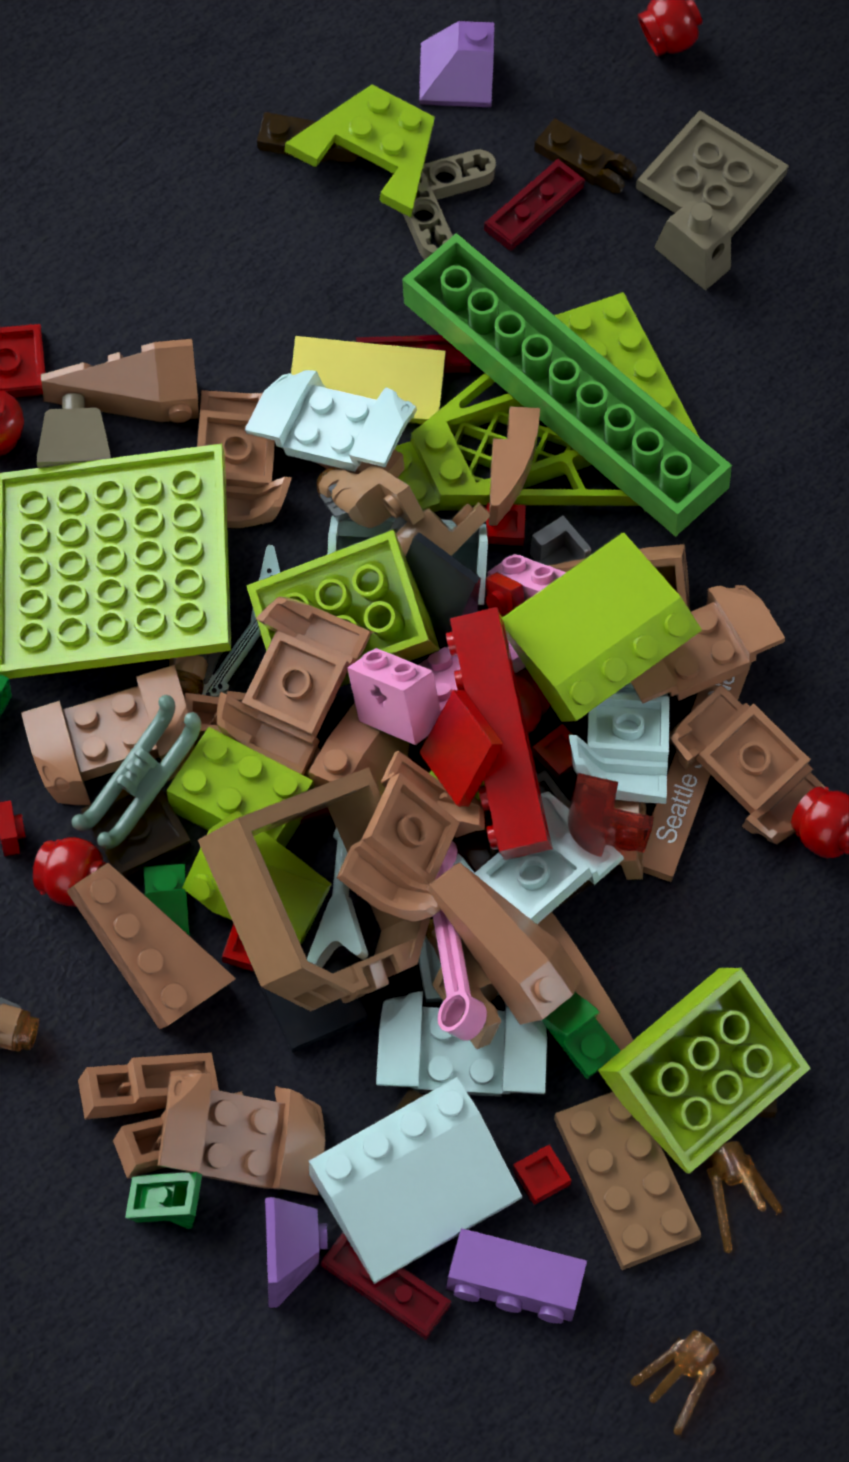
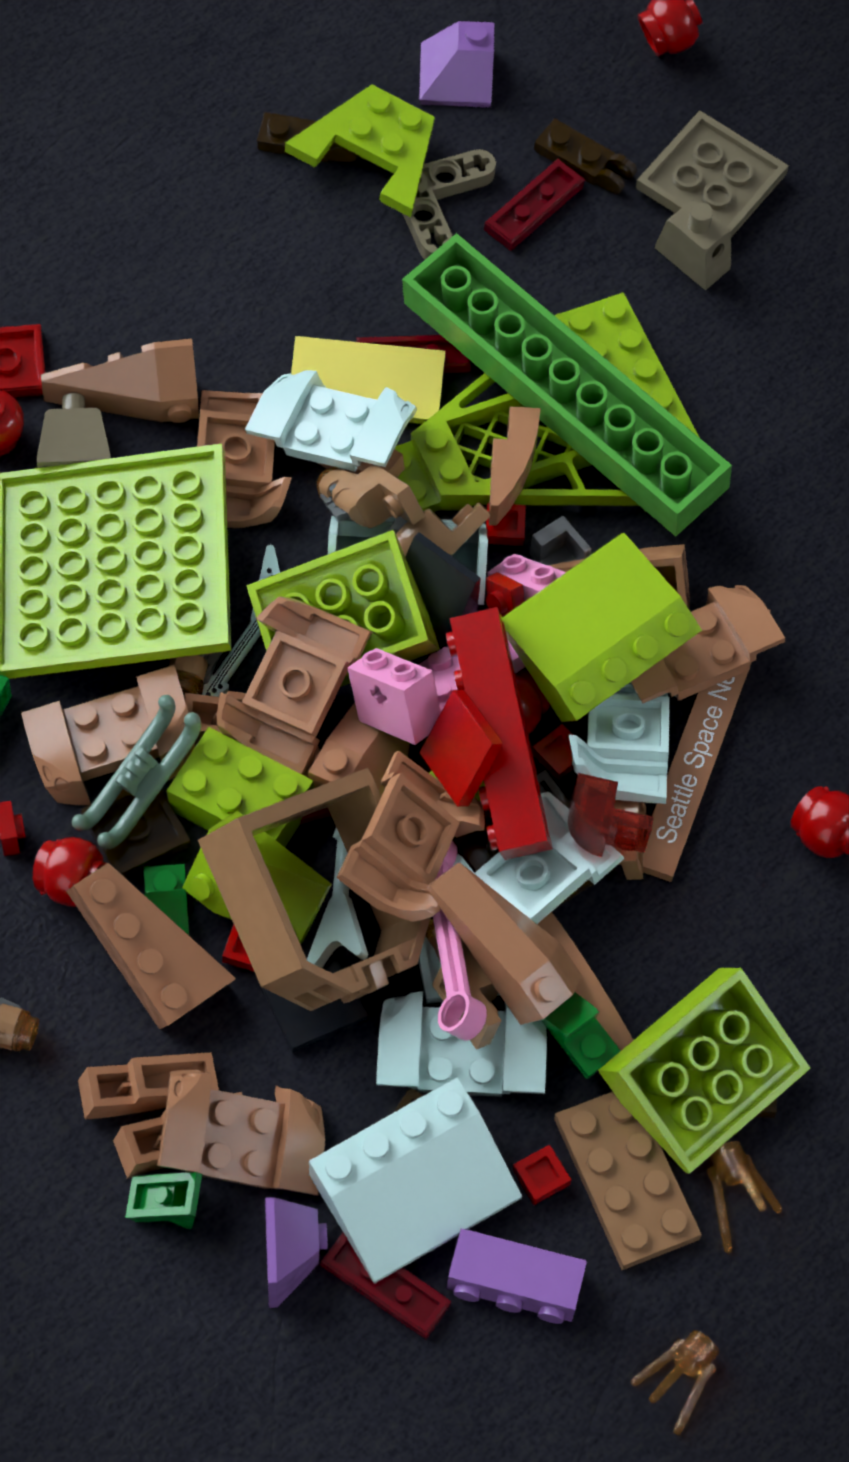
(748, 760): nougat piece -> none

